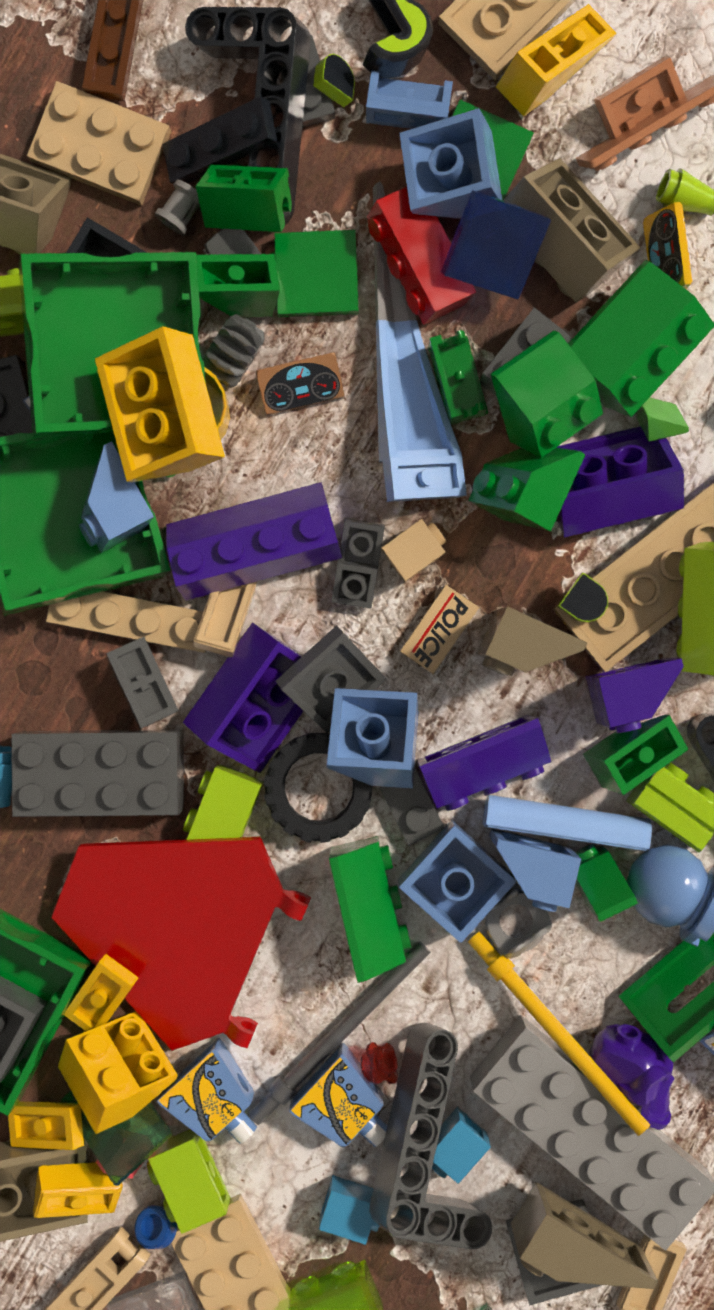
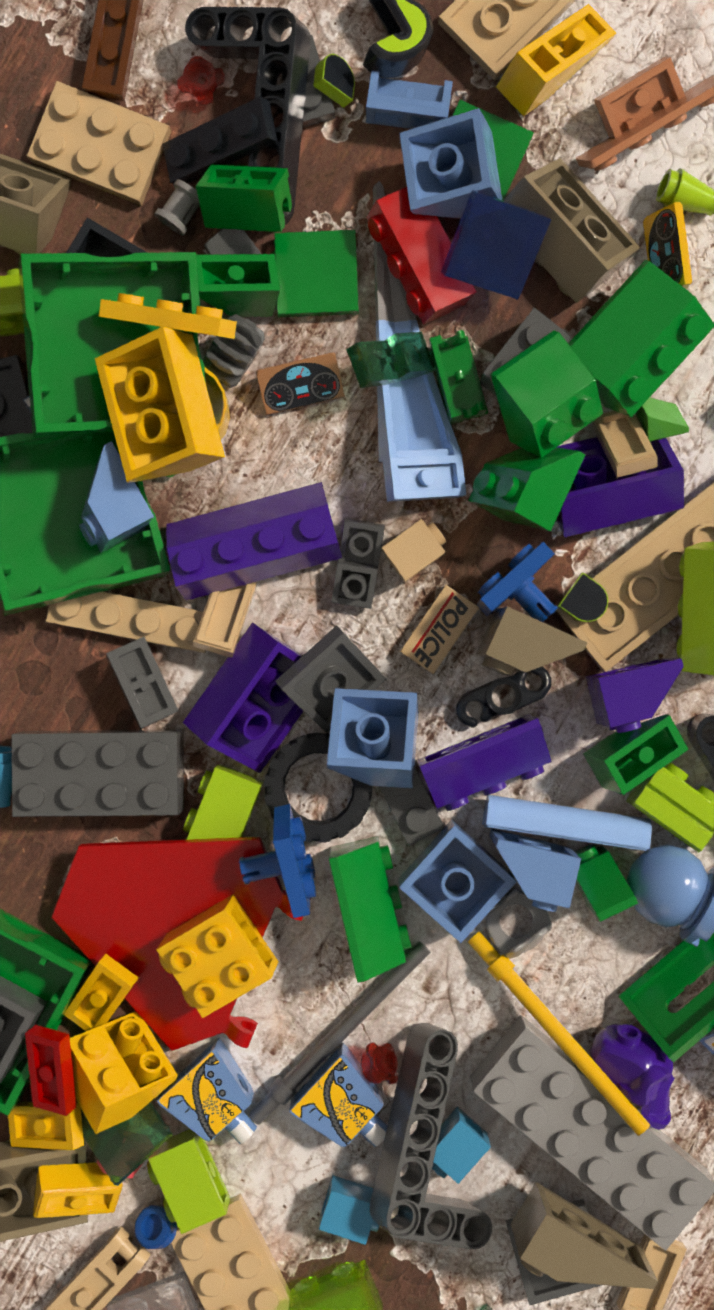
(50, 1070): none -> red plate
(169, 315): none -> yellow plate
(198, 68): none -> clear red plate
(217, 956): none -> yellow brick
(287, 861): none -> blue plate
(390, 360): none -> clear green slope
(483, 695): none -> black piece
(519, 584): none -> blue plate
(624, 443): none -> tan tile

